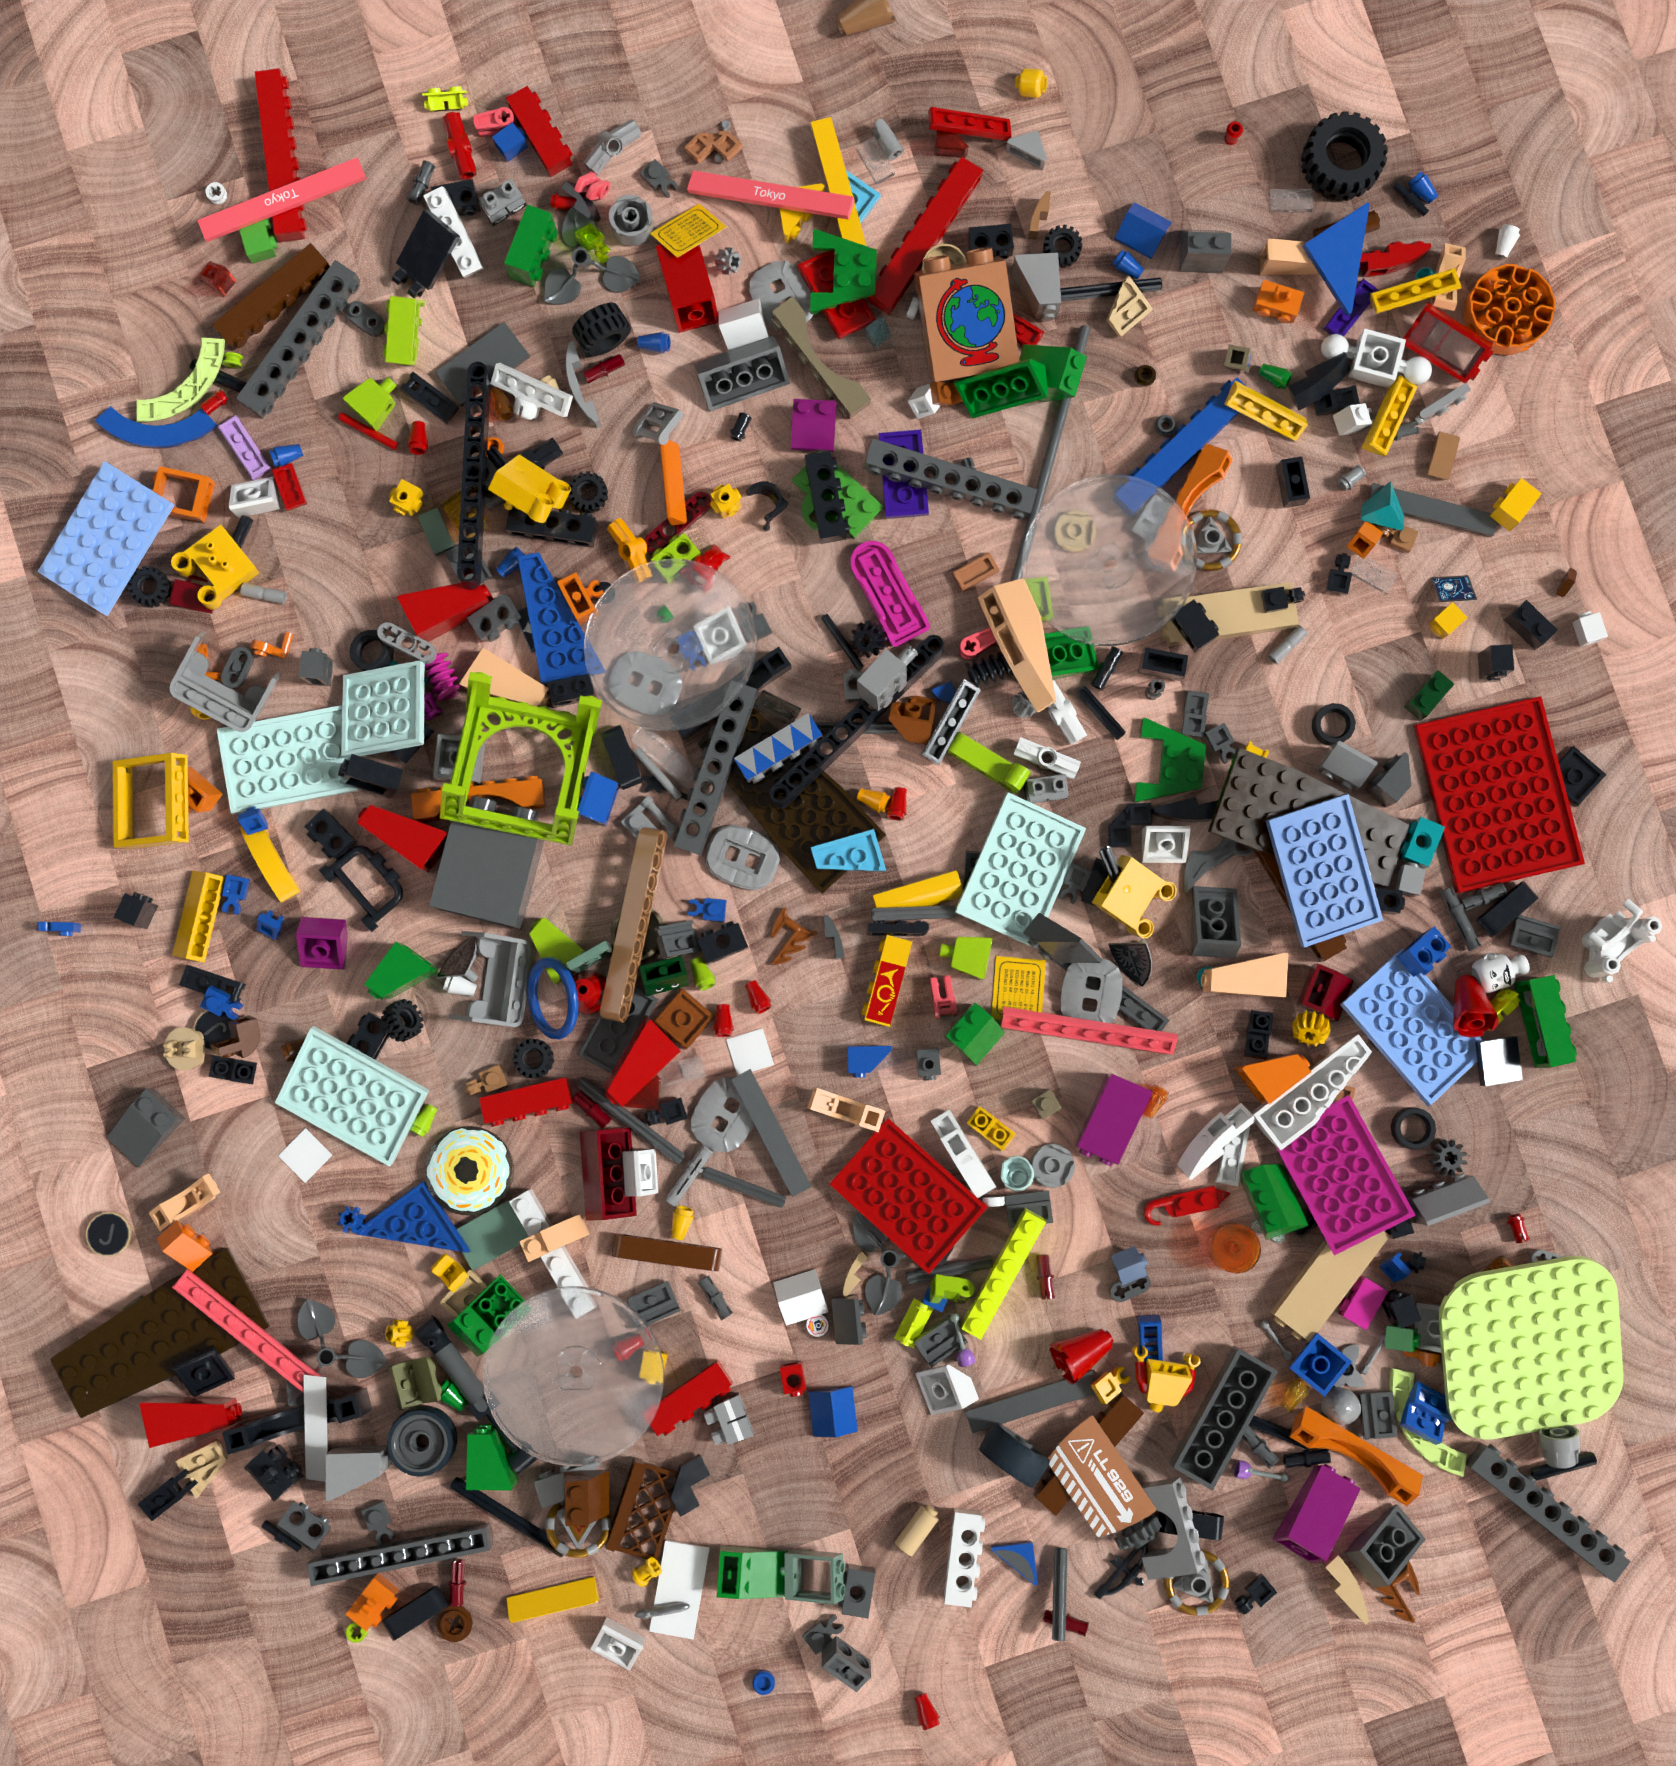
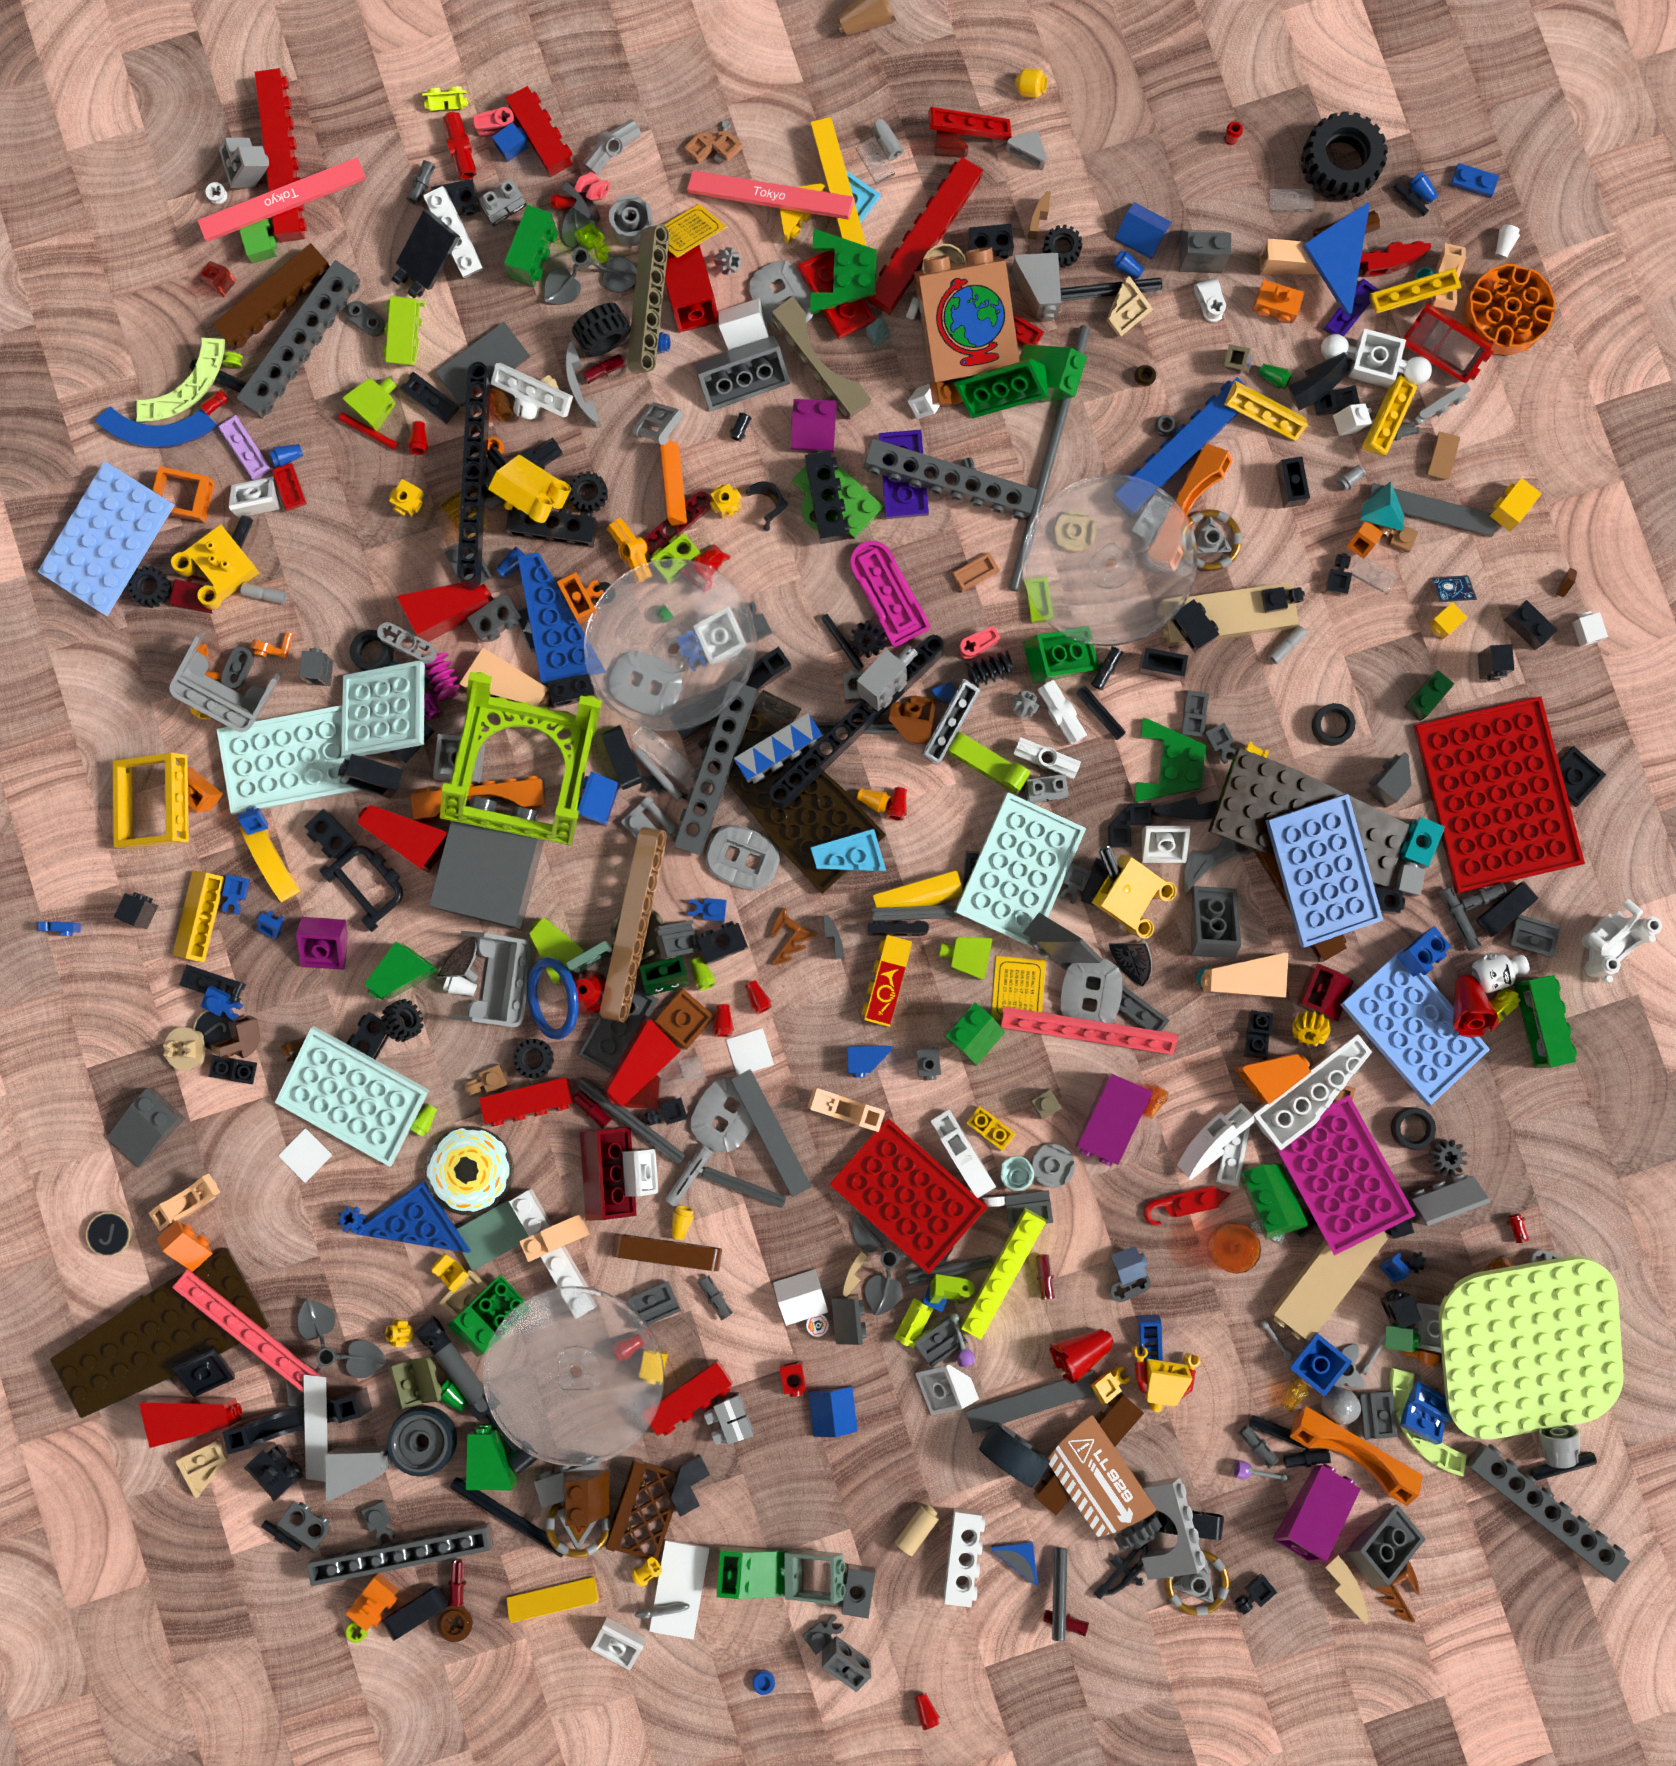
(165, 1496): black hinge -> none
(243, 162): none -> light grey brick
(436, 531): sand green tile -> none
(648, 299): none -> dark tan beam
(658, 177): dark grey plate -> none
(939, 1002): coral piece -> none
(1021, 638): light nougat wedge -> none
(1154, 689): dark grey pin -> none
(1210, 296): none -> white piece
(1223, 1417): dark grey brick -> none
(1346, 766): light grey slope -> none
(1362, 1302): dark pink brick -> none
(1474, 180): none -> blue plate
(1498, 1060): tile -> none

